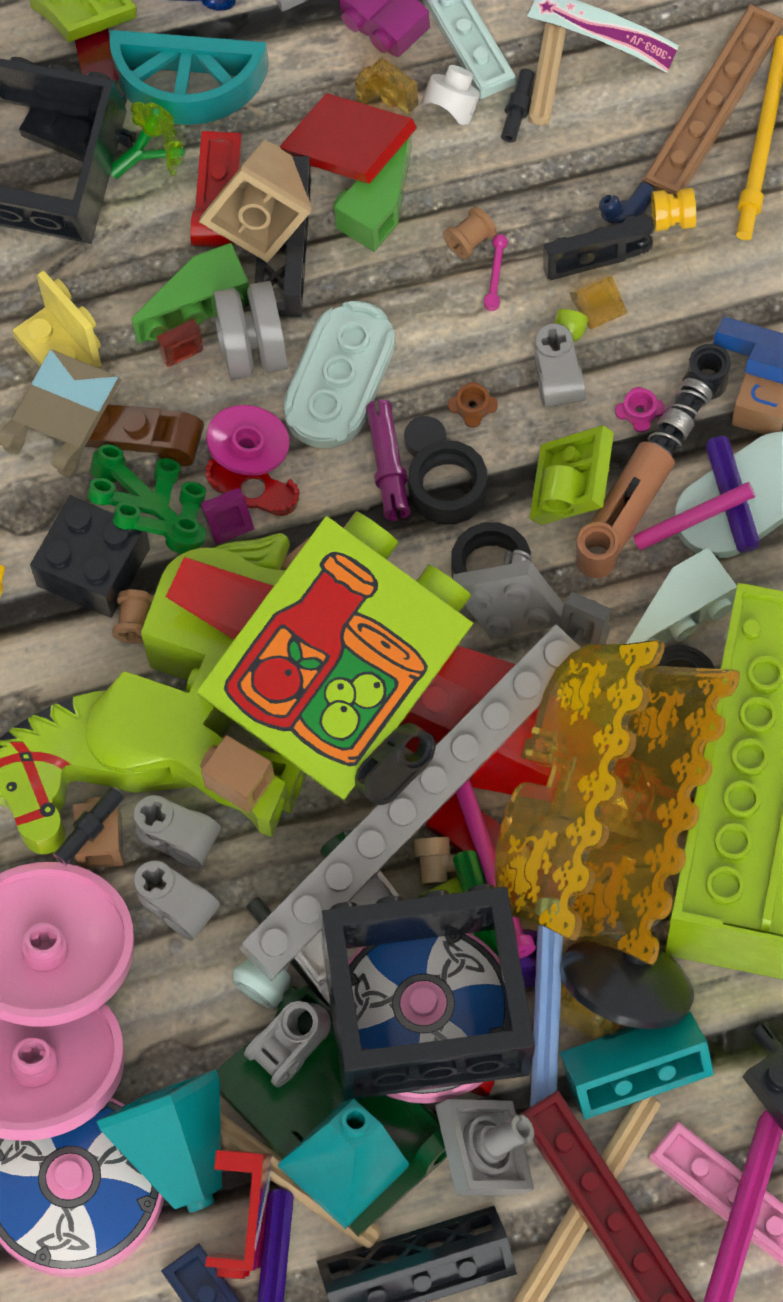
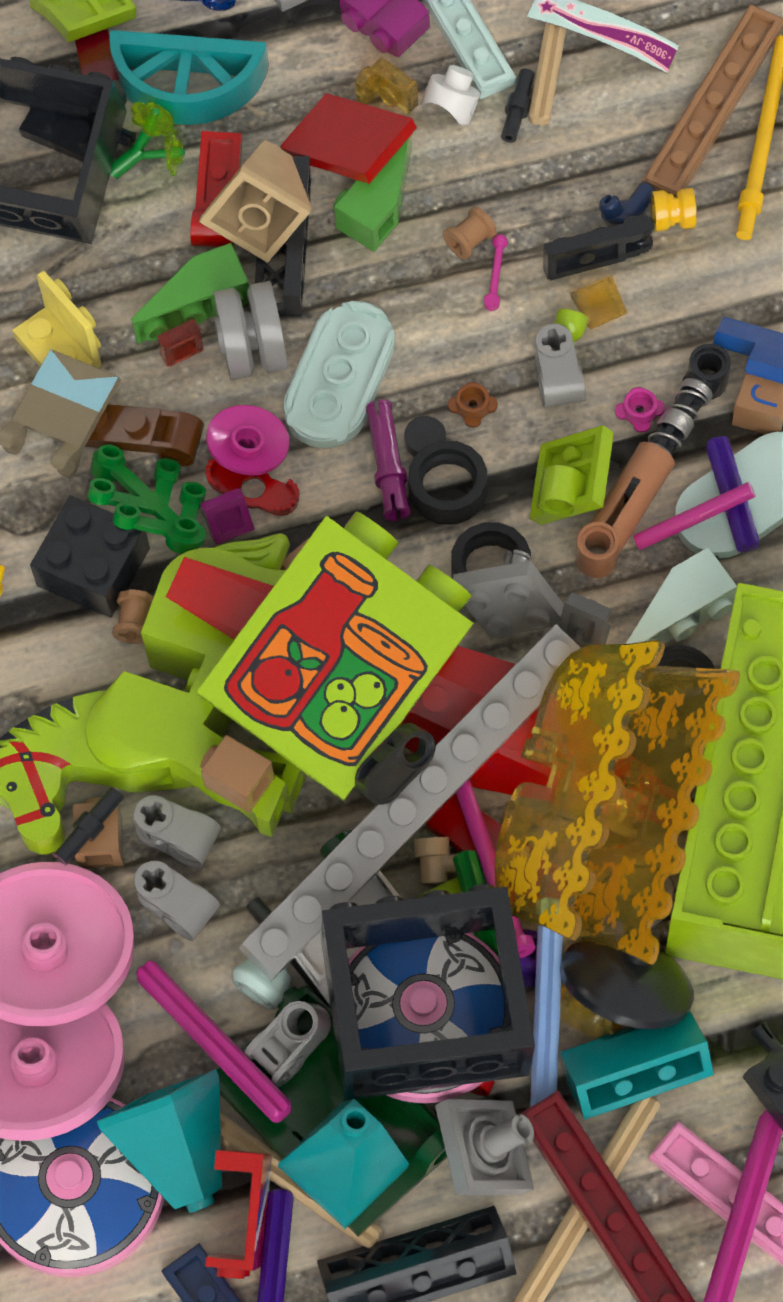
(214, 1041): none -> dark pink axle

